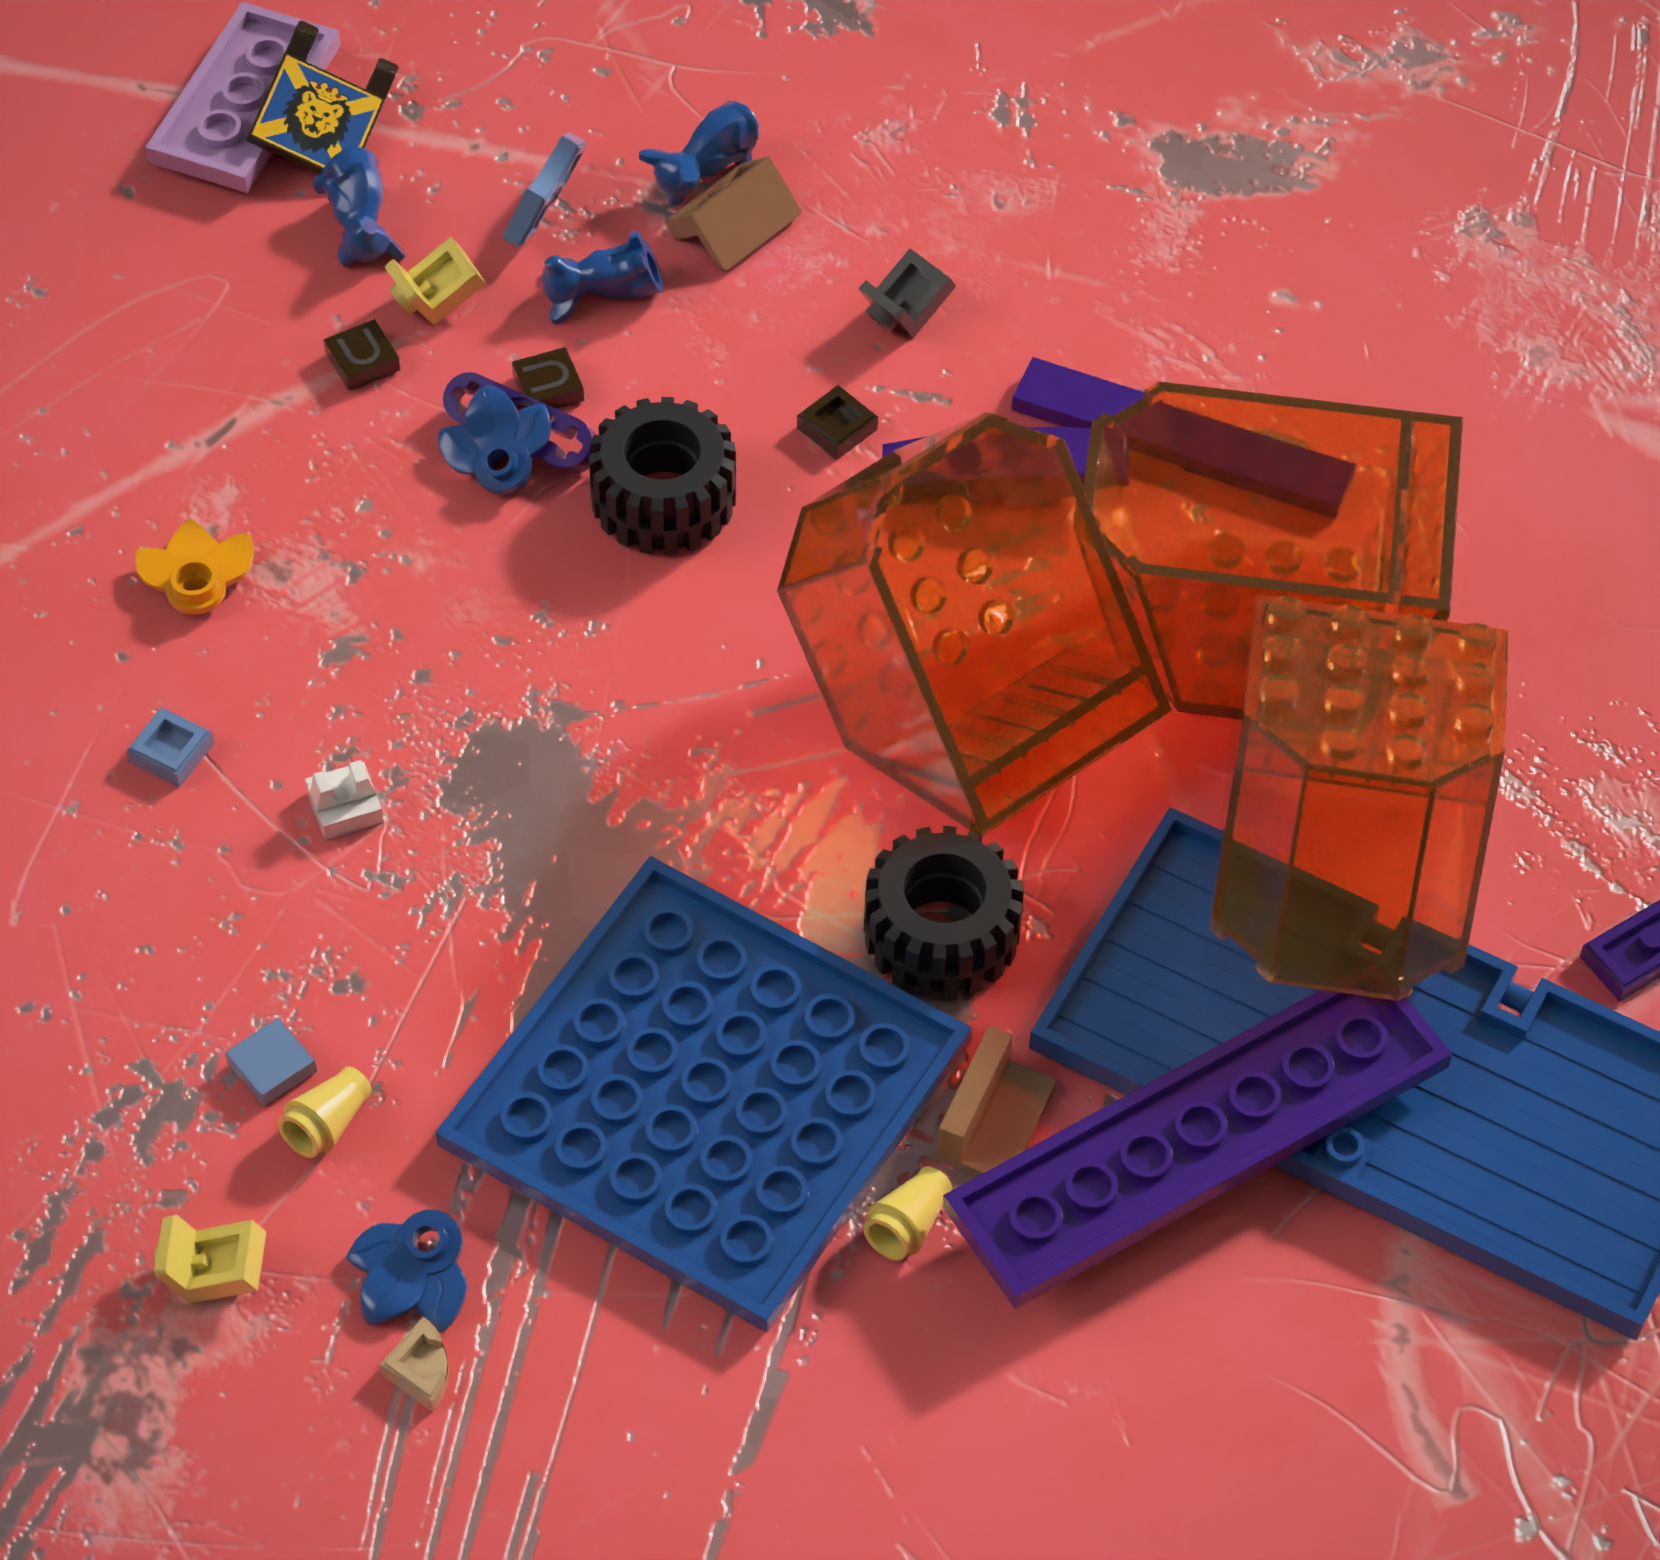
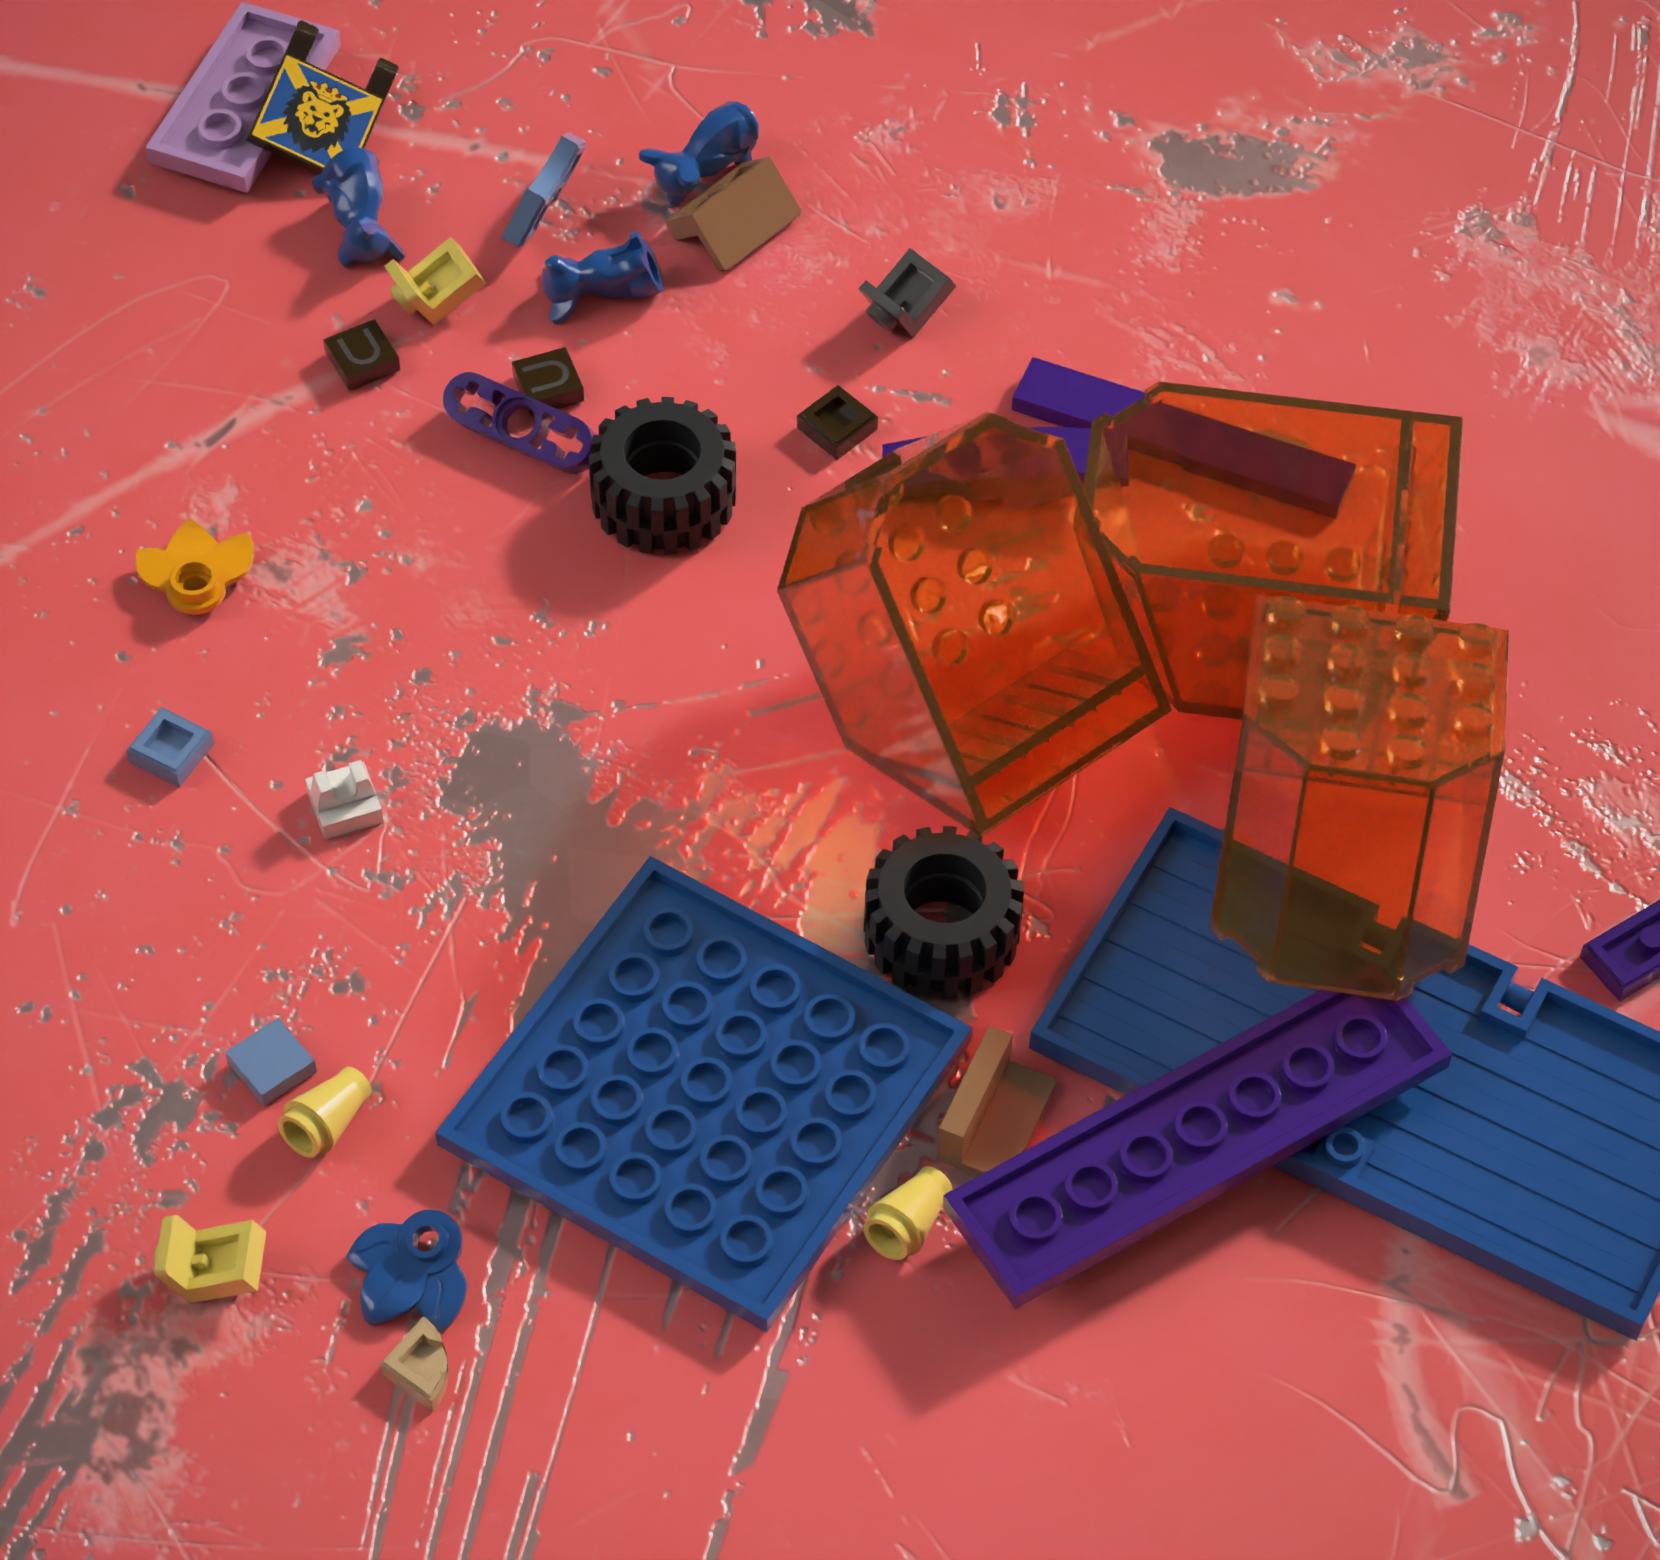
(494, 432): blue plate -> none

